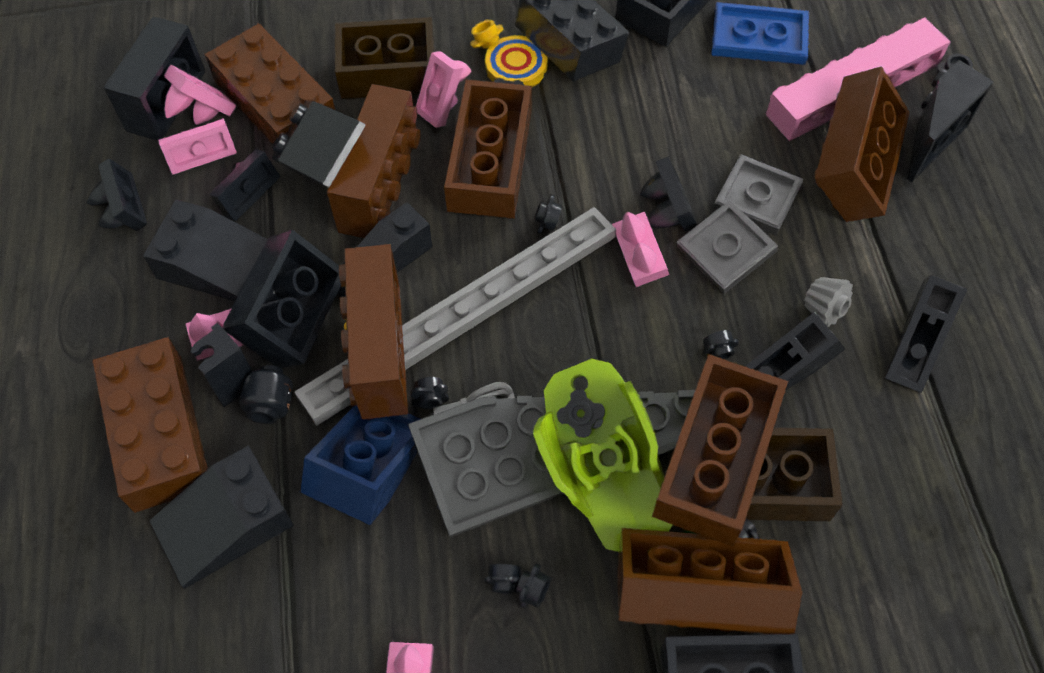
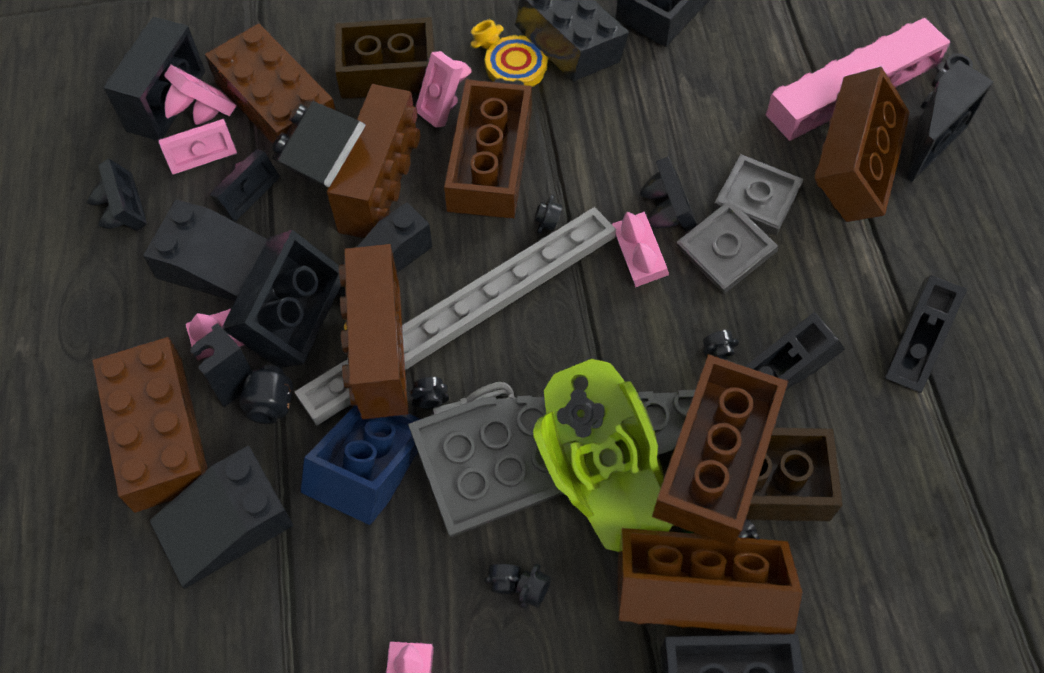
(760, 33): blue tile -> none
(829, 299): light grey piece -> none

